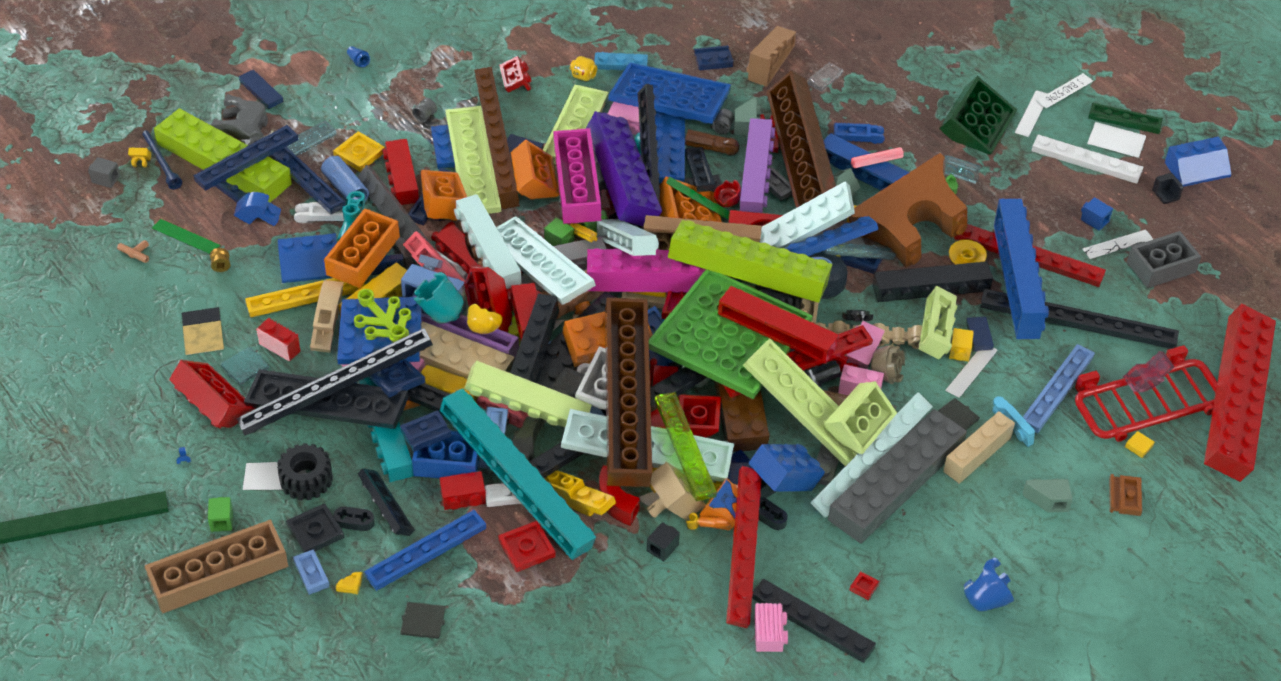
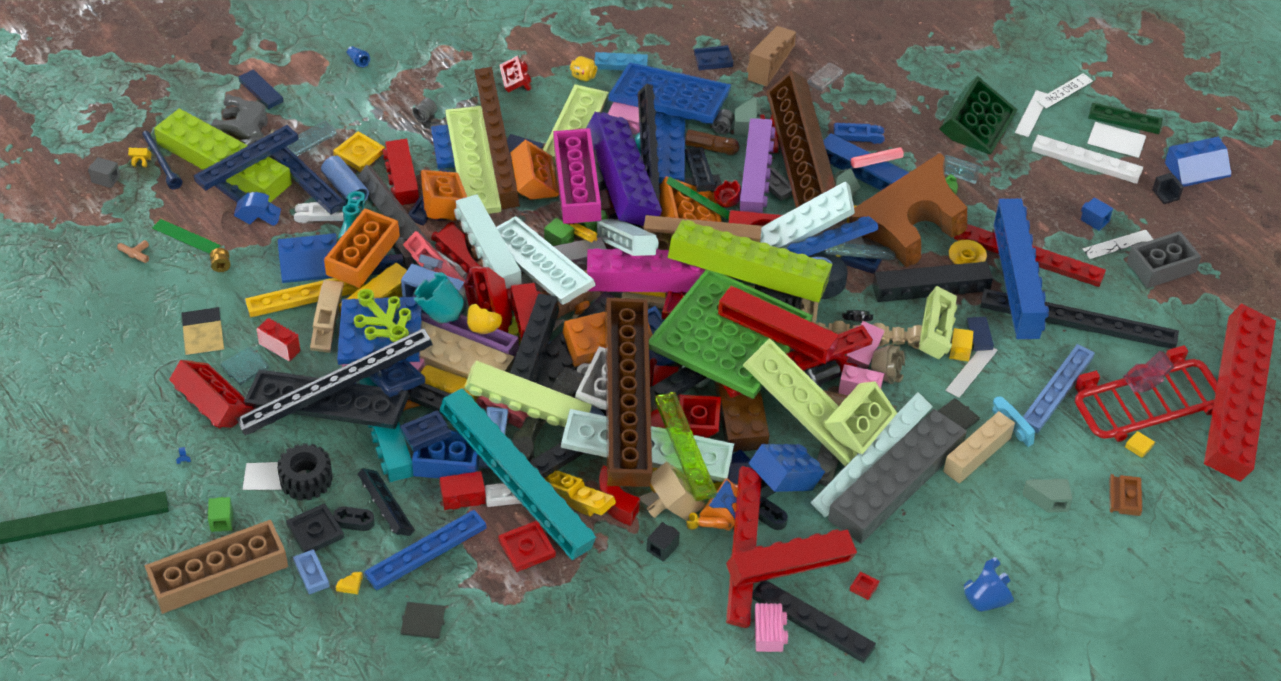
(790, 557): none -> red brick

